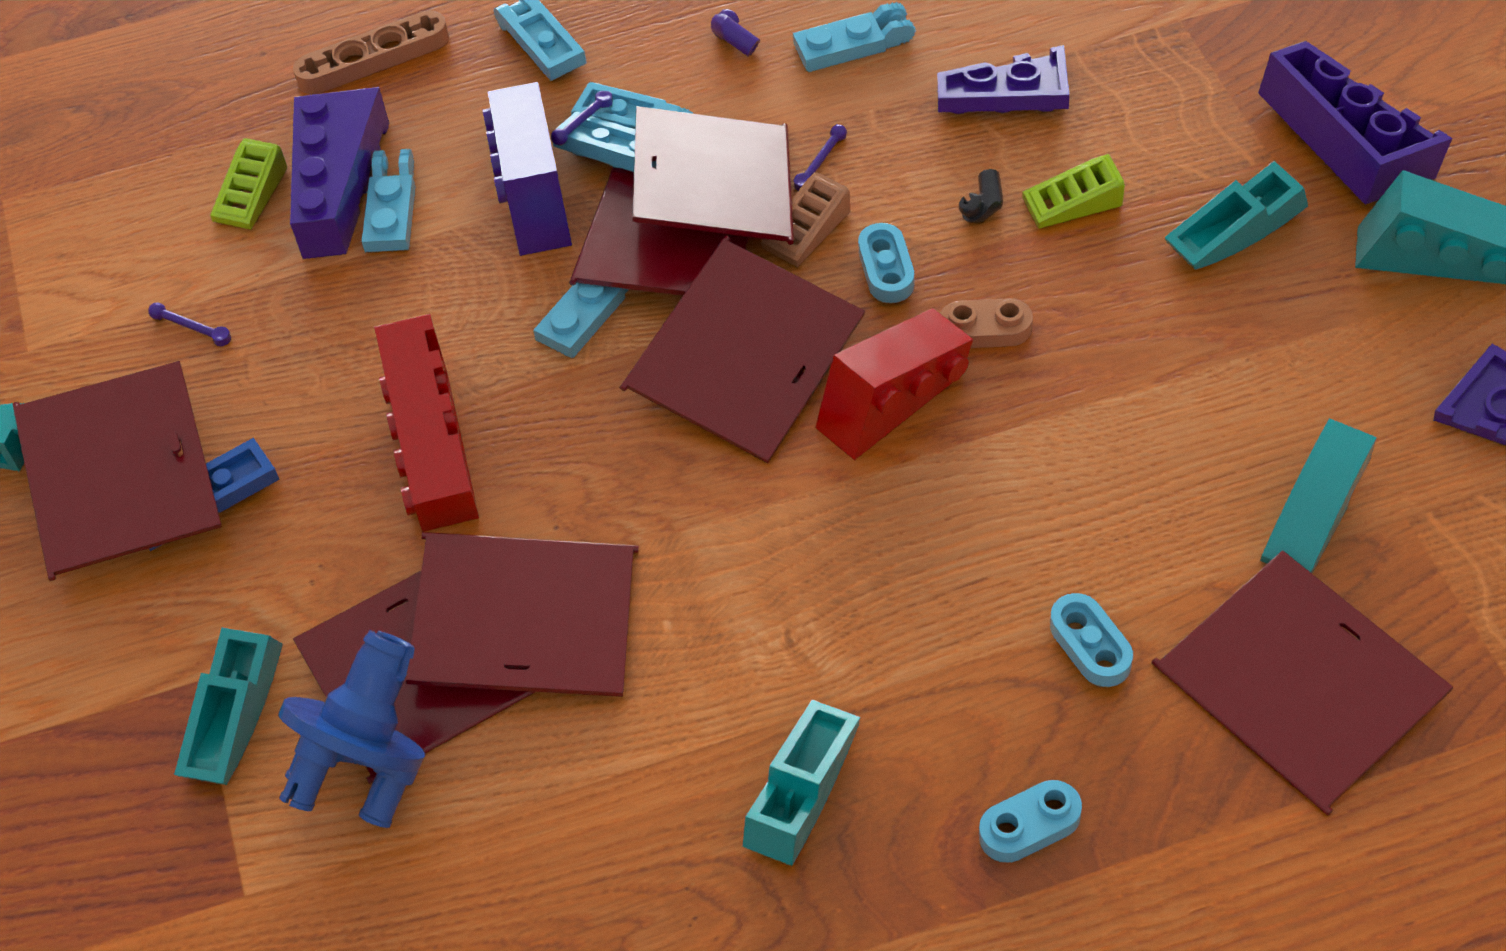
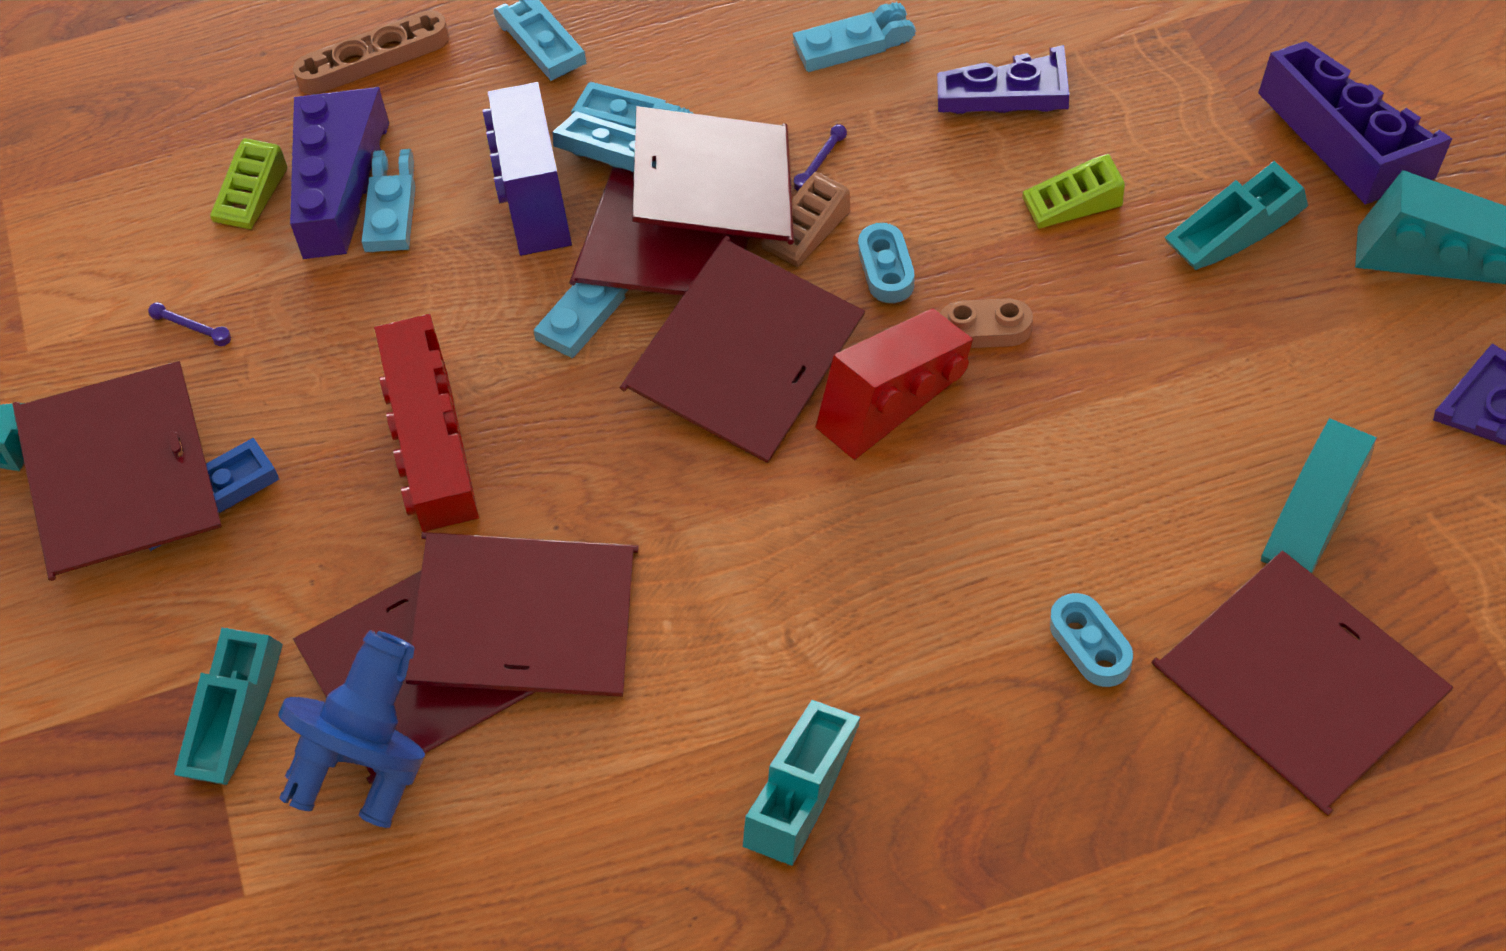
(602, 100): dark purple hinge -> none
(726, 27): dark purple arm -> none
(987, 202): black arm -> none
(1034, 821): medium azure plate -> none

